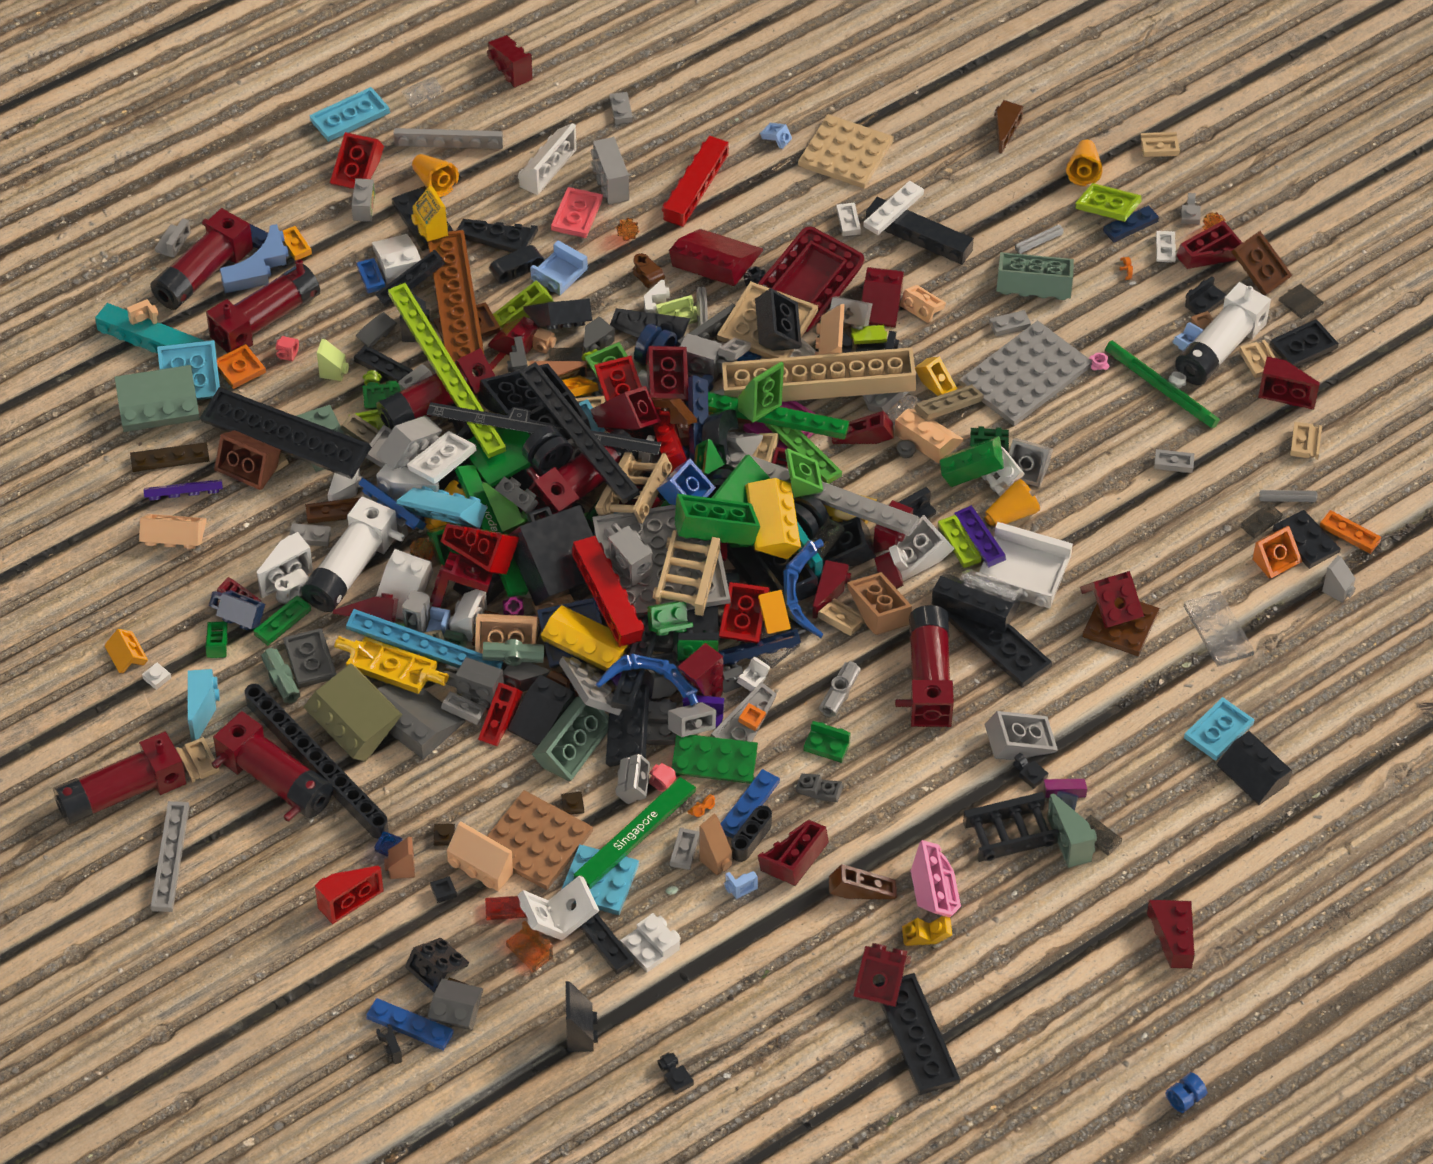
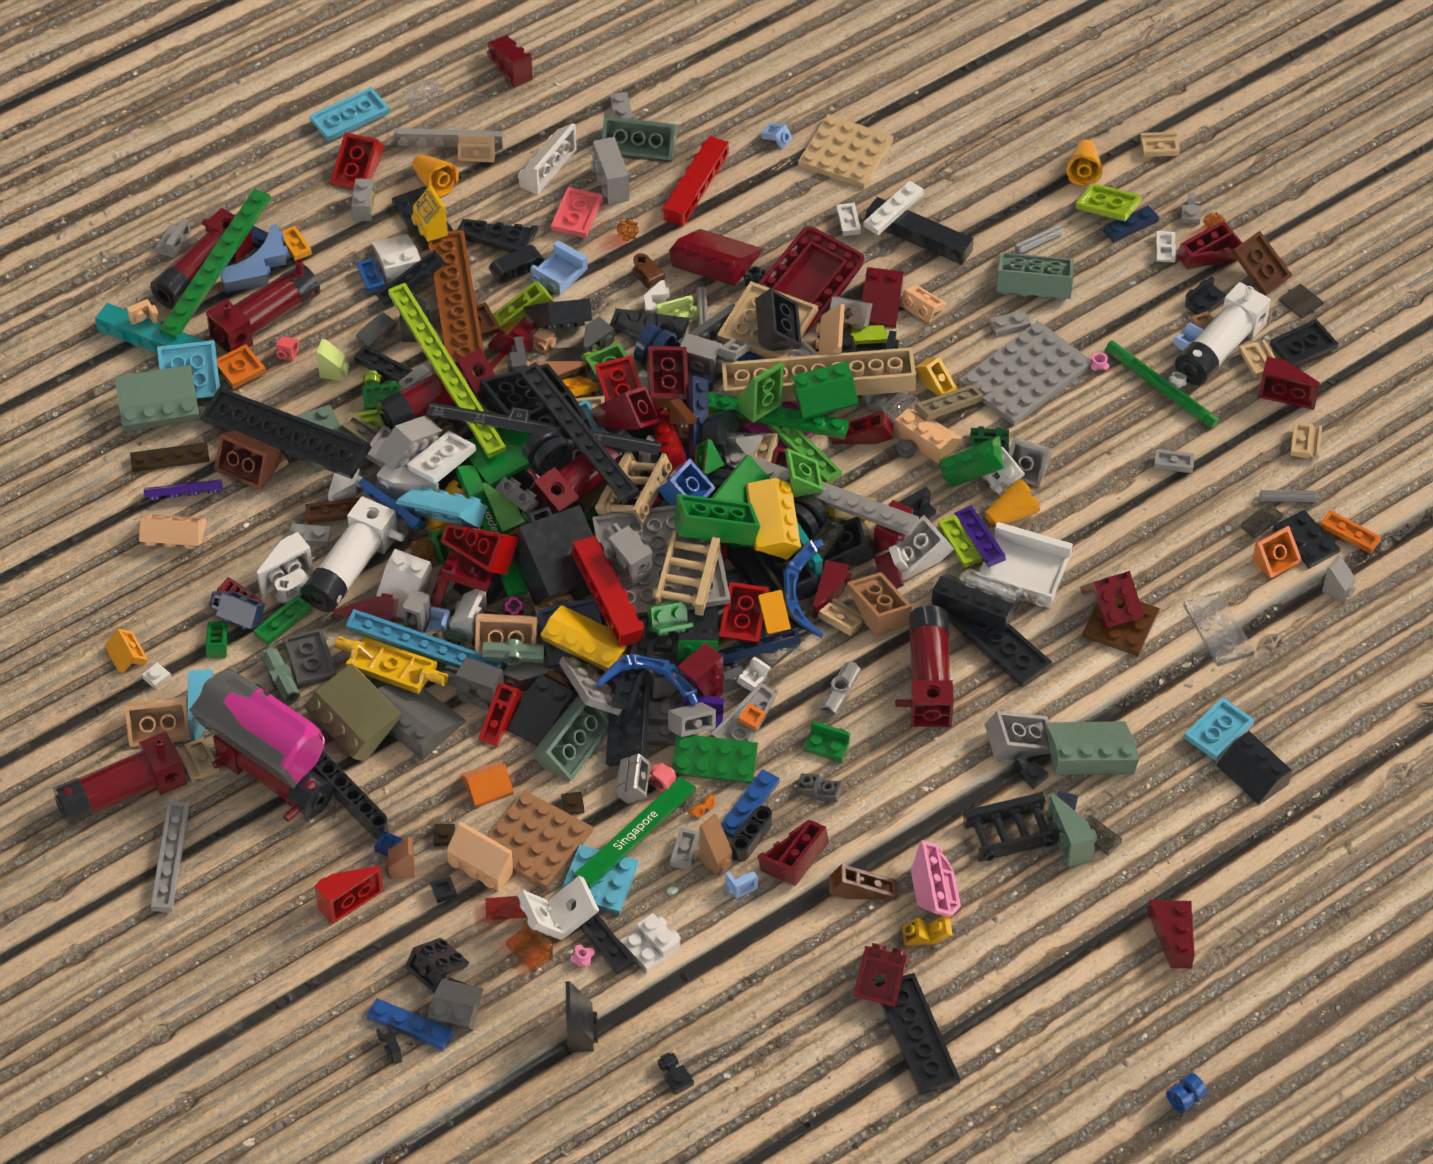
(156, 716): none -> light nougat slope
(215, 264): none -> green plate
(259, 726): none -> piece
(463, 708): light grey plate -> none
(476, 148): none -> tan plate
(488, 783): none -> orange slope
(582, 961): none -> bright pink plate
(642, 137): none -> sand green slope
(825, 390): none -> green slope
(1007, 120): reddish brown slope -> none
(1072, 786): magenta slope -> none
(1091, 748): none -> sand green slope
(1127, 266): orange piece -> none

